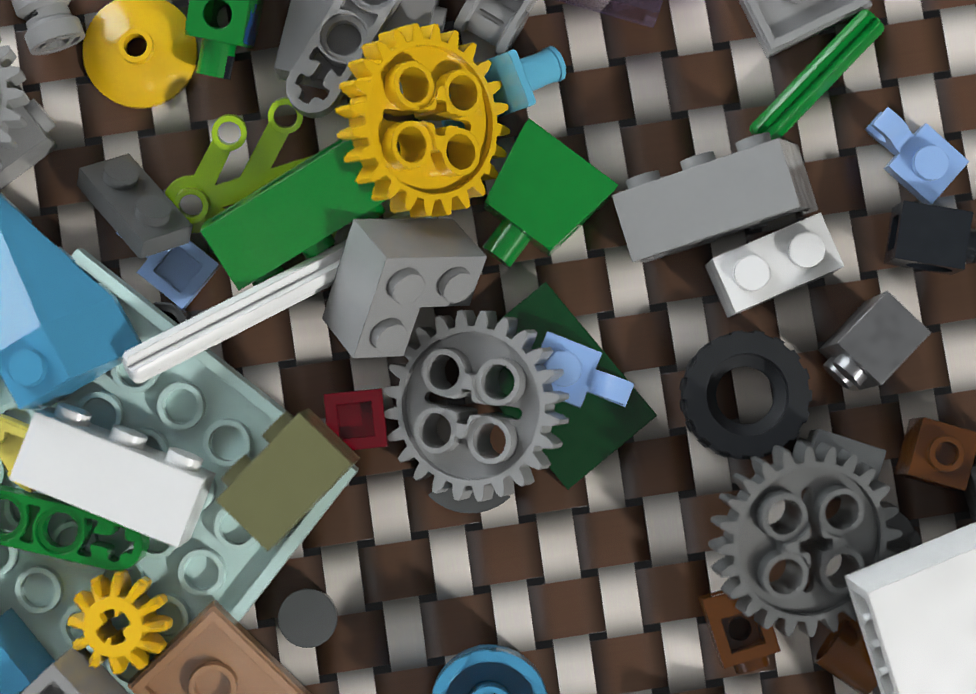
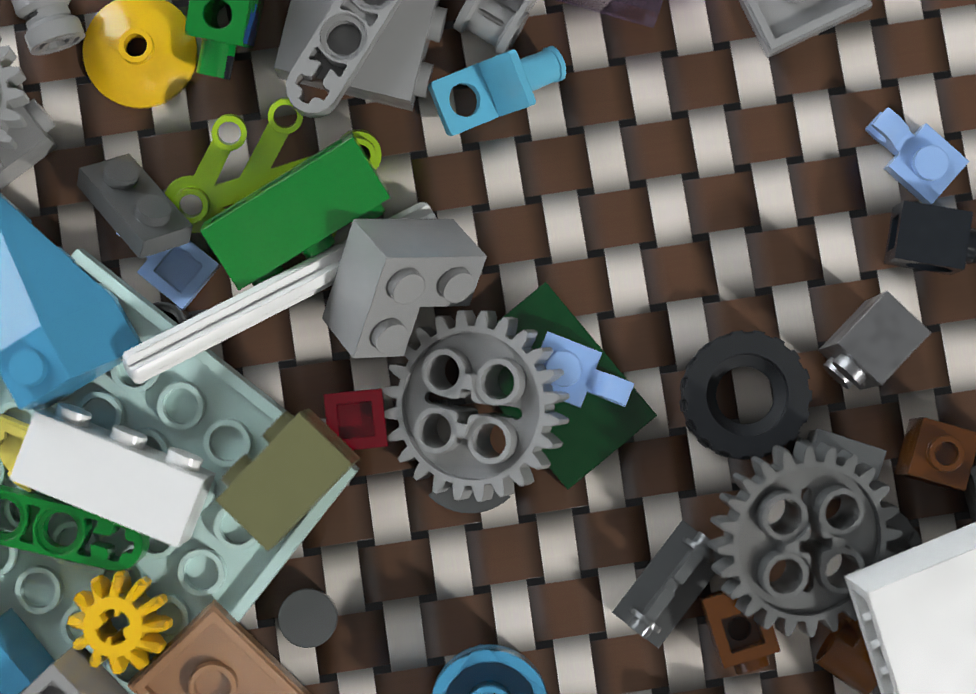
(428, 69): yellow gear -> none
(542, 195): green torso -> none
(668, 584): none -> dark grey hinge
(713, 197): light grey wedge -> none
(774, 265): white brick -> none
(819, 75): green axle -> none

